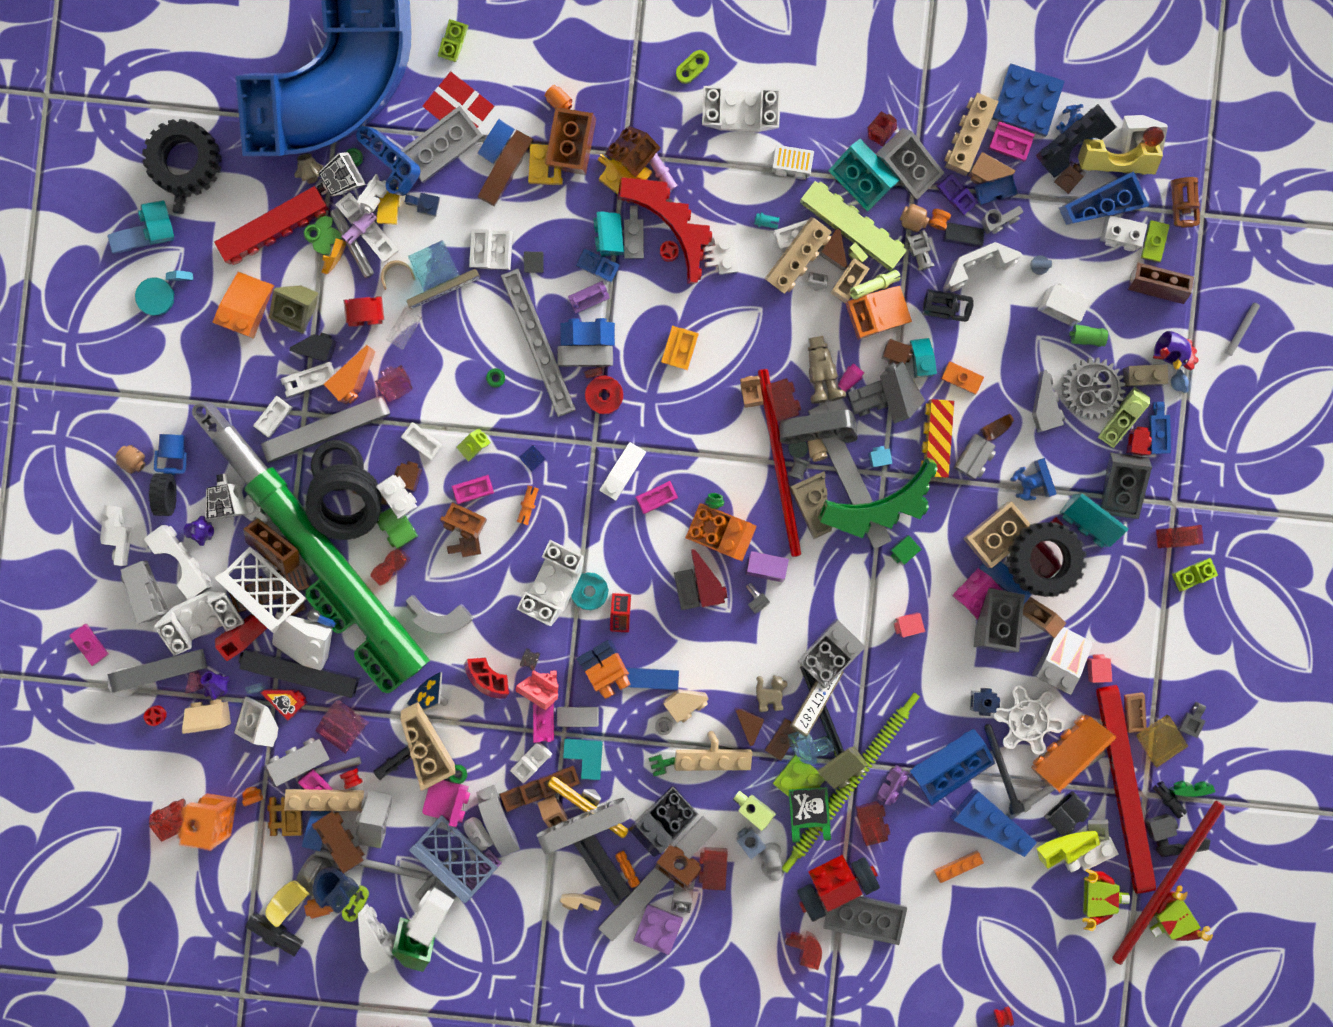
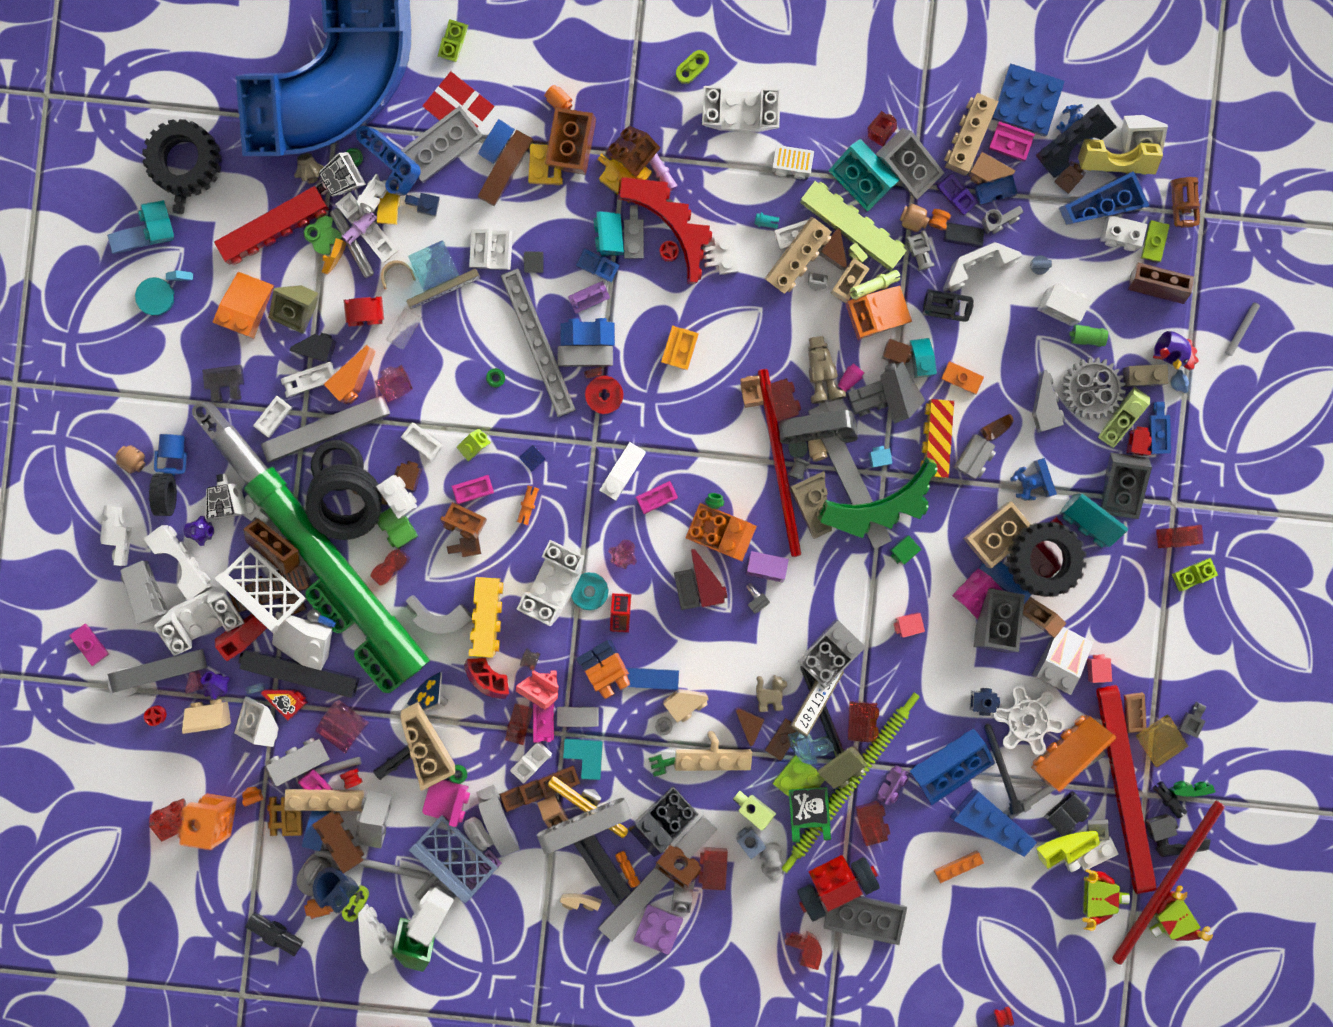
(223, 377): none -> clear smoke plate
(285, 902): light yellow piece -> none
(486, 617): none -> yellow wedge
(519, 724): none -> clear red slope
(623, 554): none -> clear pink rock
(863, 721): none -> clear red brick
(1153, 136): clear red tile -> none

